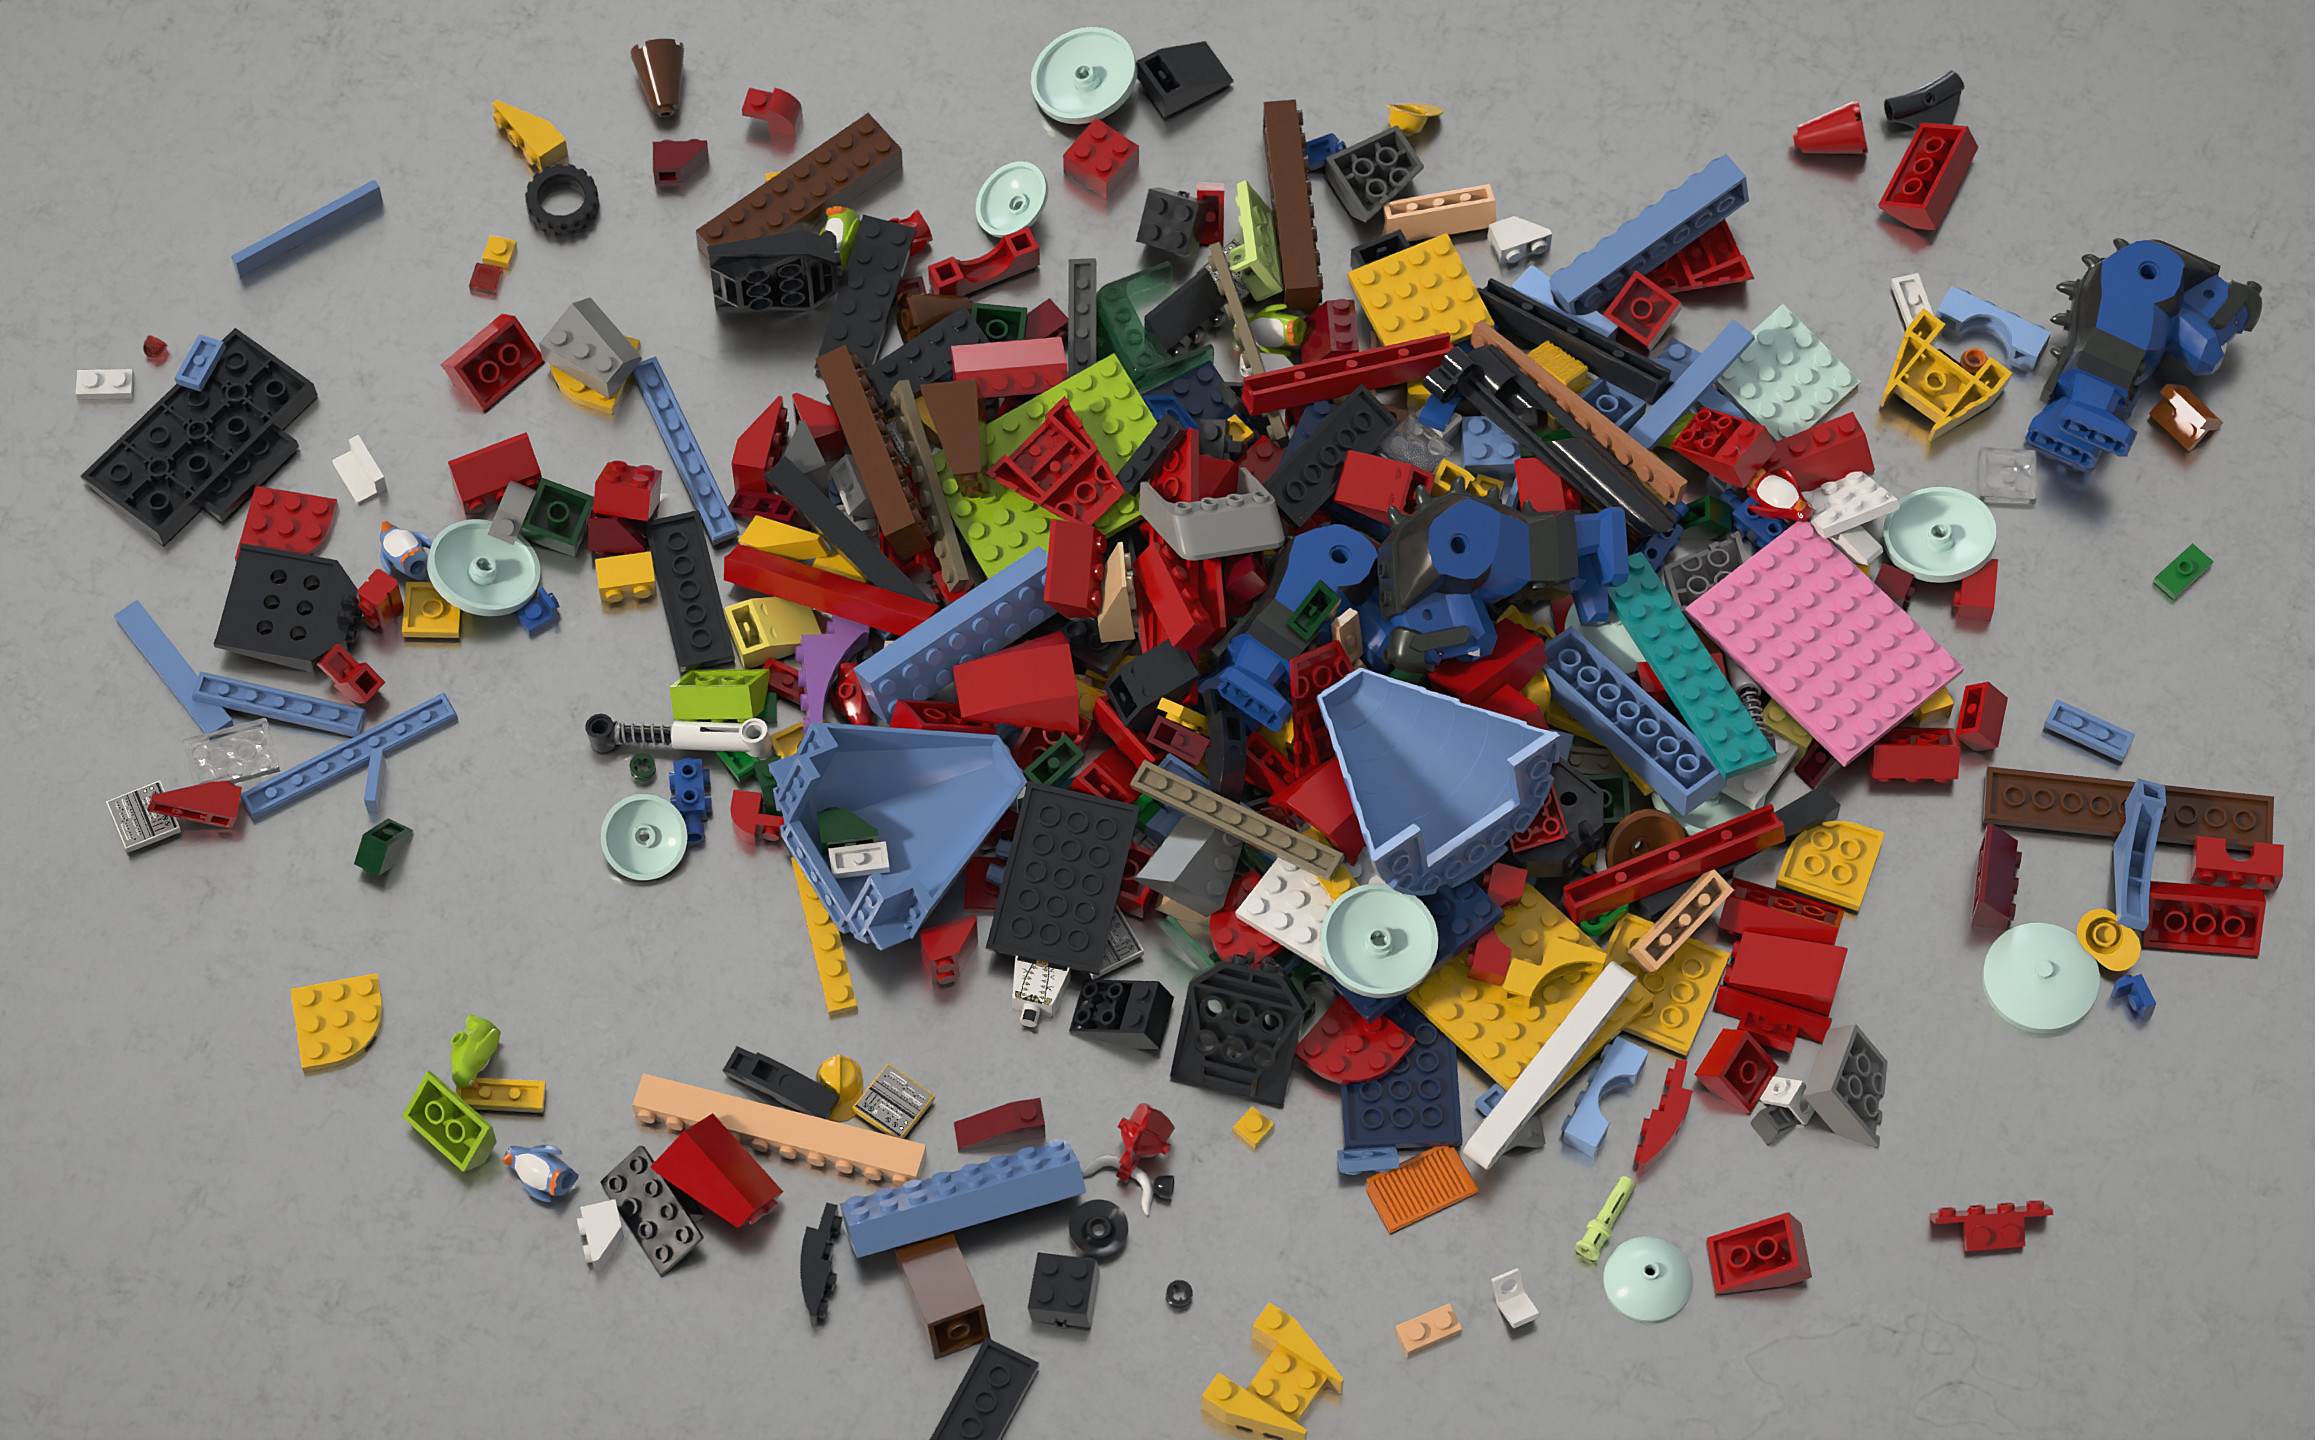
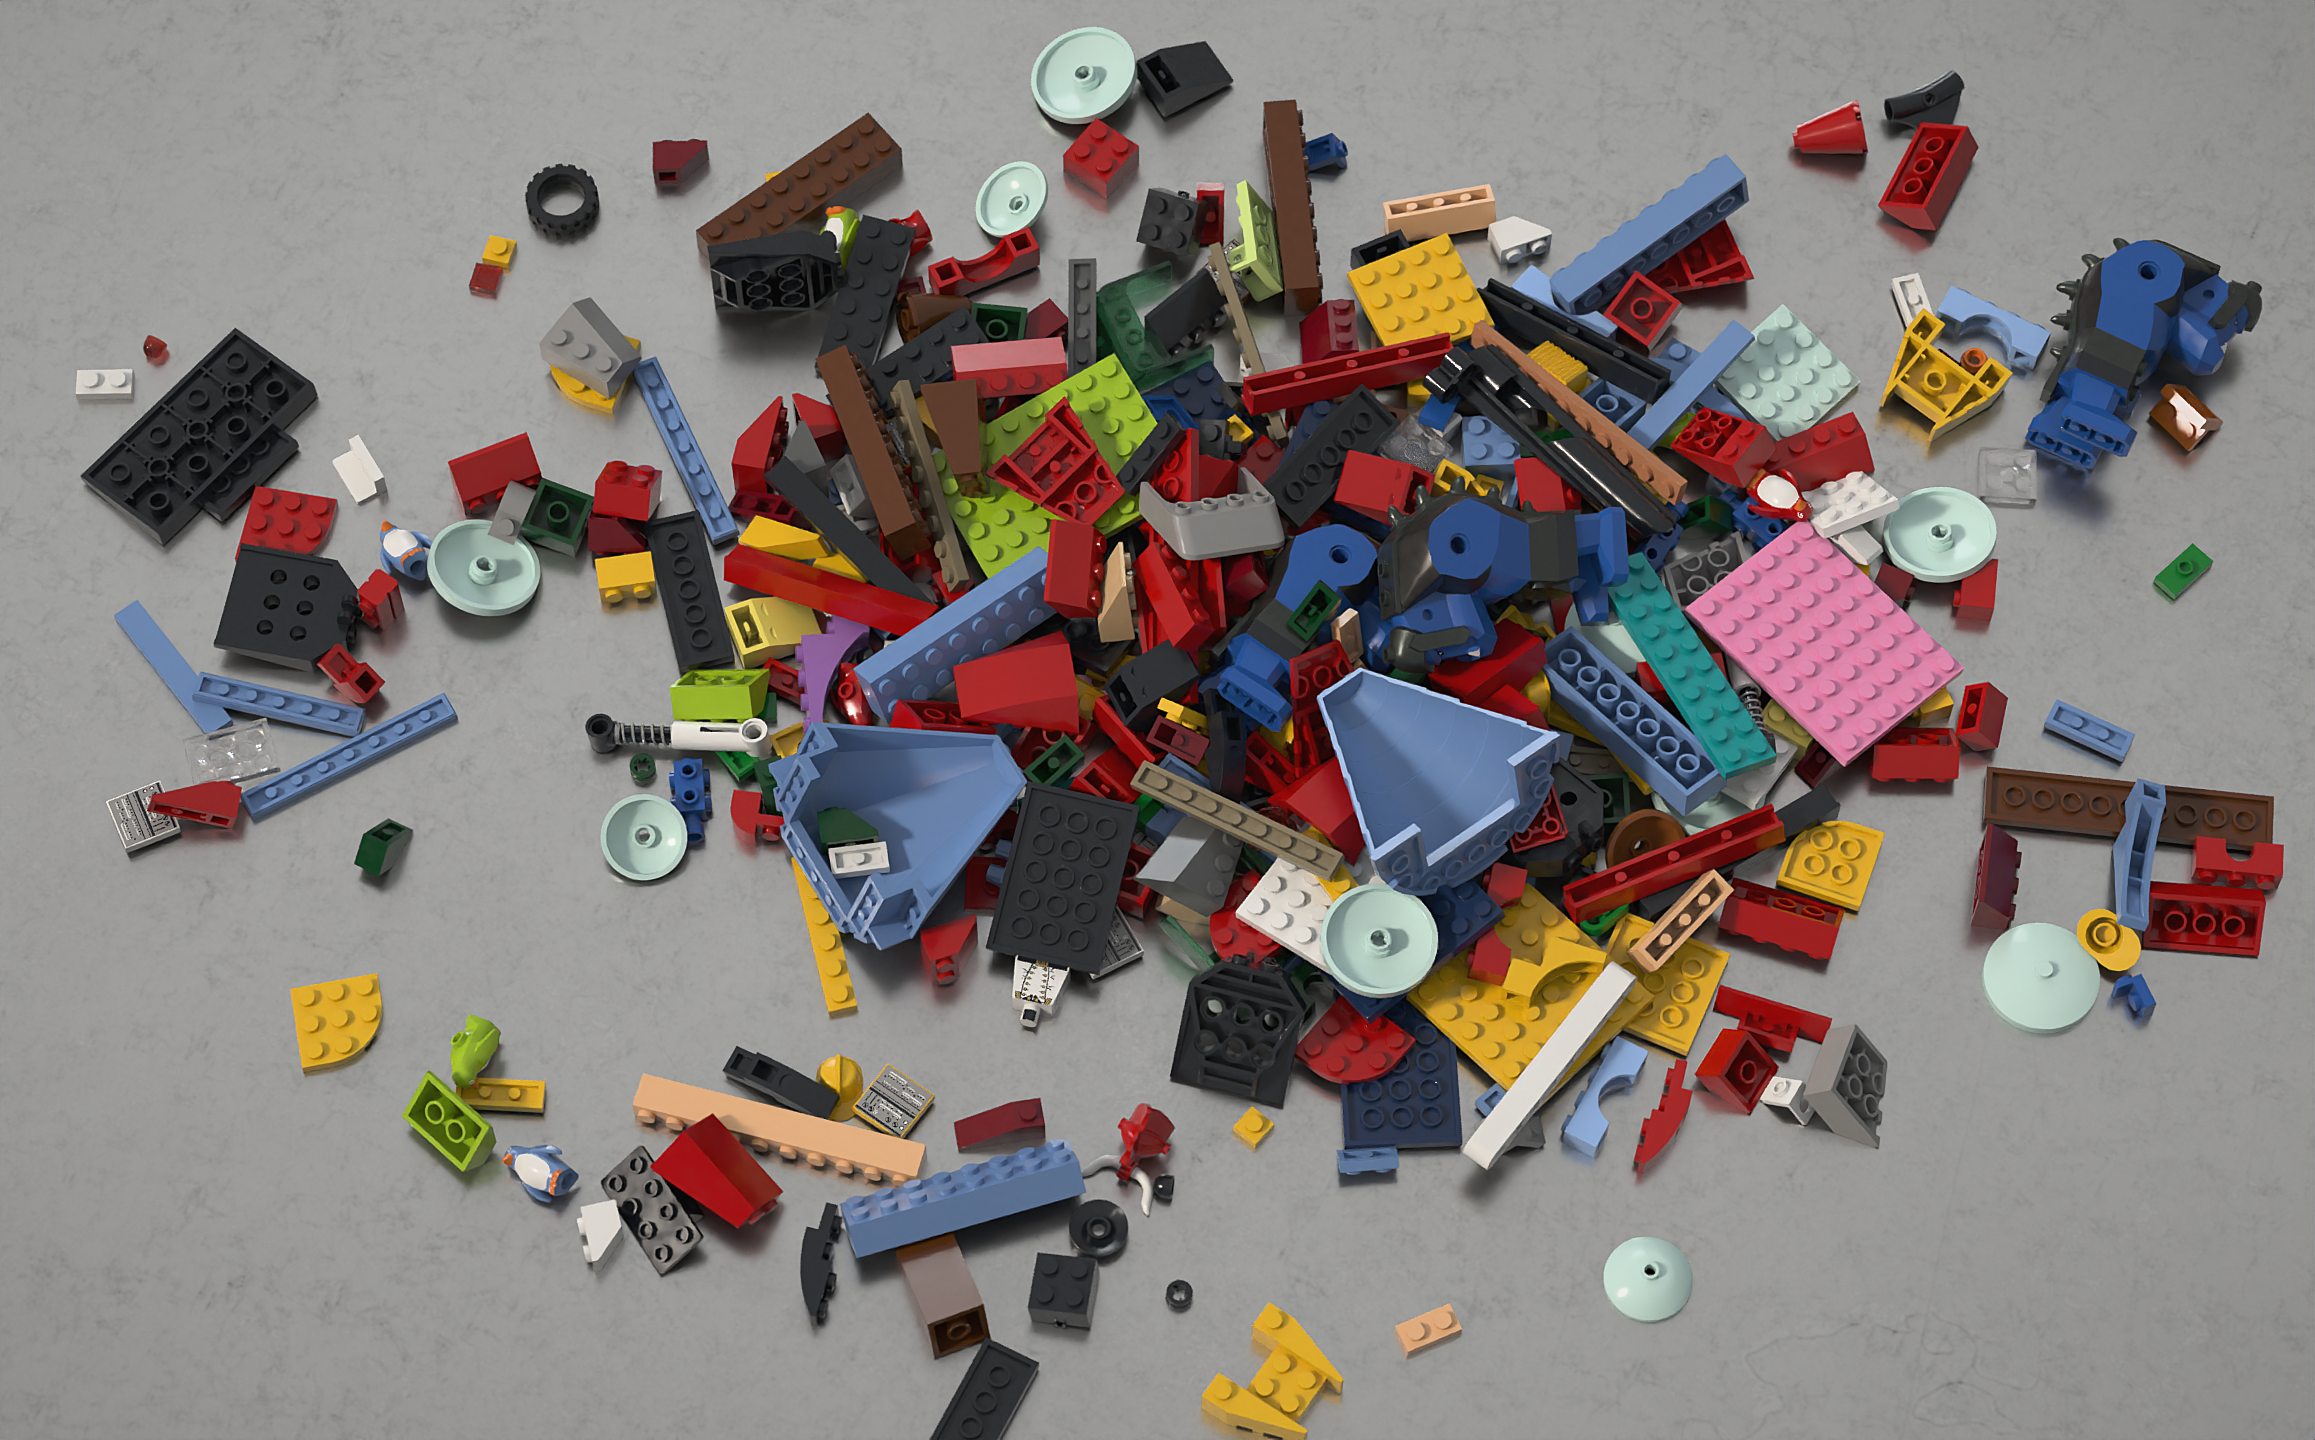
(200, 363): medium blue plate -> none
(307, 228): medium blue tile -> none
(374, 780): medium blue tile -> none
(429, 613): yellow plate -> none
(493, 361): red slope -> none
(536, 136): yellow slope -> none
(539, 612): blue bracket -> none
(660, 73): reddish brown cone -> none
(778, 108): red brick -> none
(1123, 1012): black slope -> none
(1276, 329): animal -> none
(1372, 171): dark grey wedge -> none
(1411, 116): yellow piece -> none
(1420, 1187): orange window -> none
(1515, 1302): white bracket -> none
(1600, 1228): yellowish green pin -> none
(1760, 1255): red slope -> none
(1772, 1123): dark grey slope -> none
(1787, 970): red slope -> none
(1994, 1226): red bracket -> none

